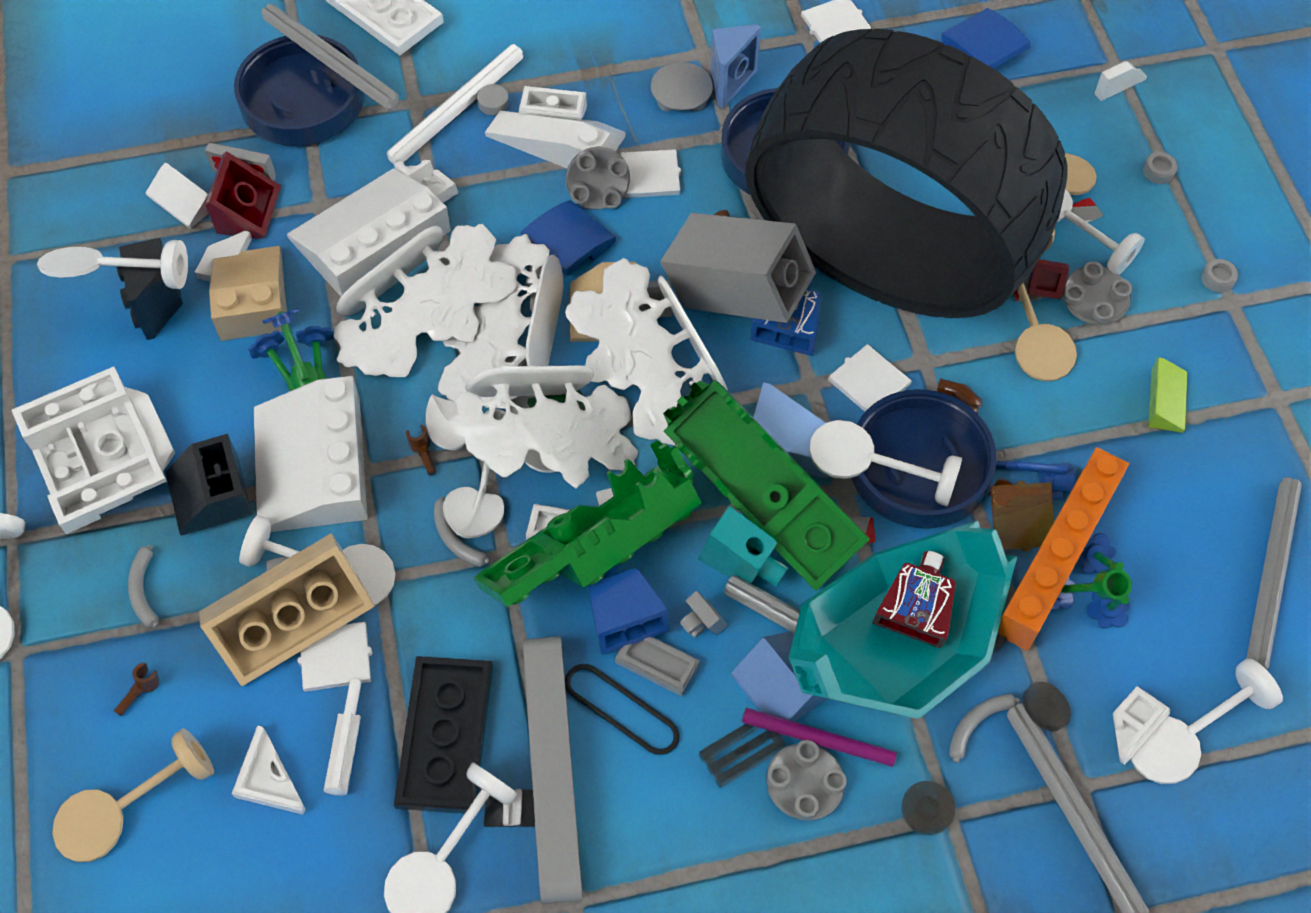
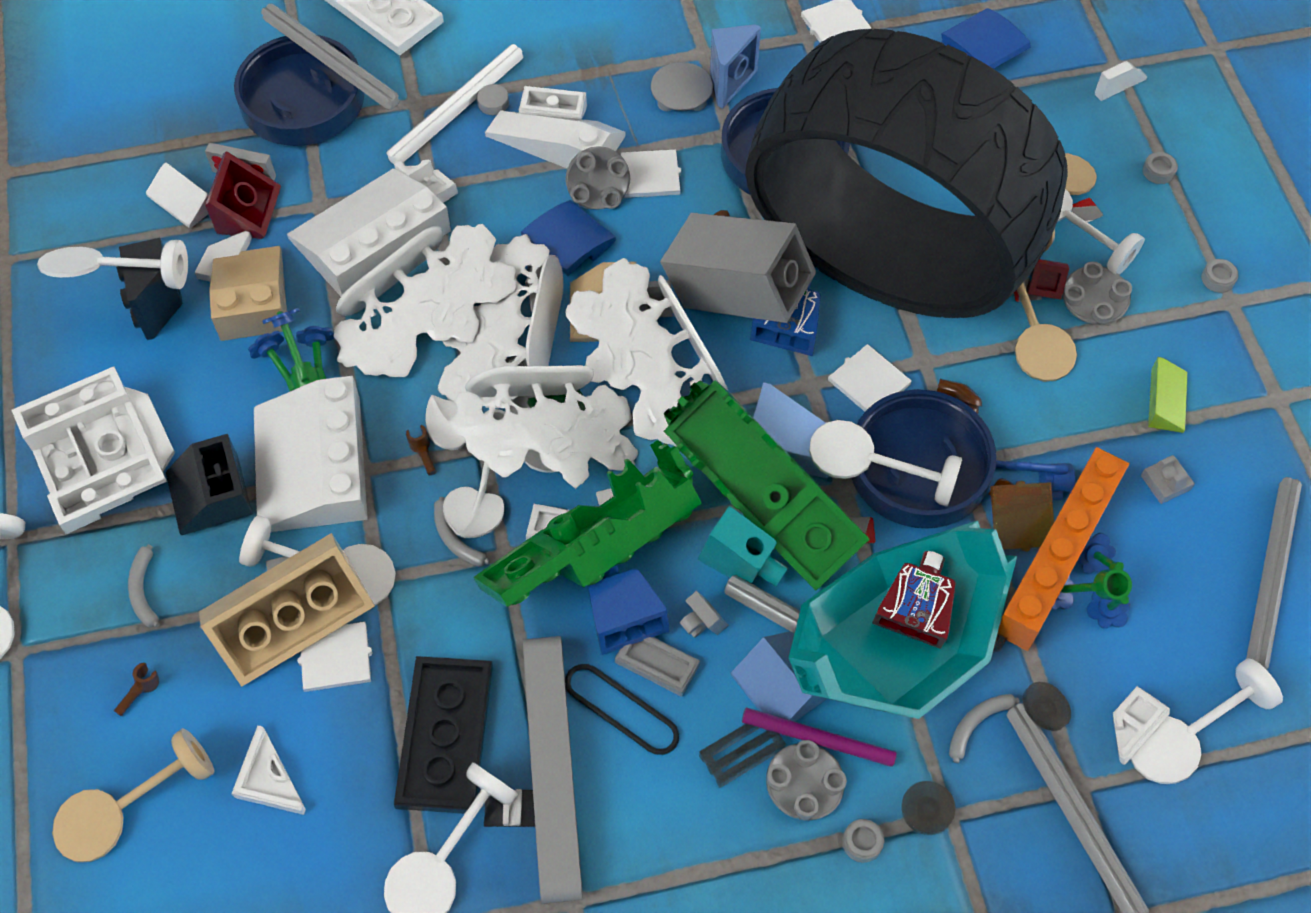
(344, 744): white axle -> none
(863, 840): none -> light grey tile
(1167, 479): none -> light grey tile

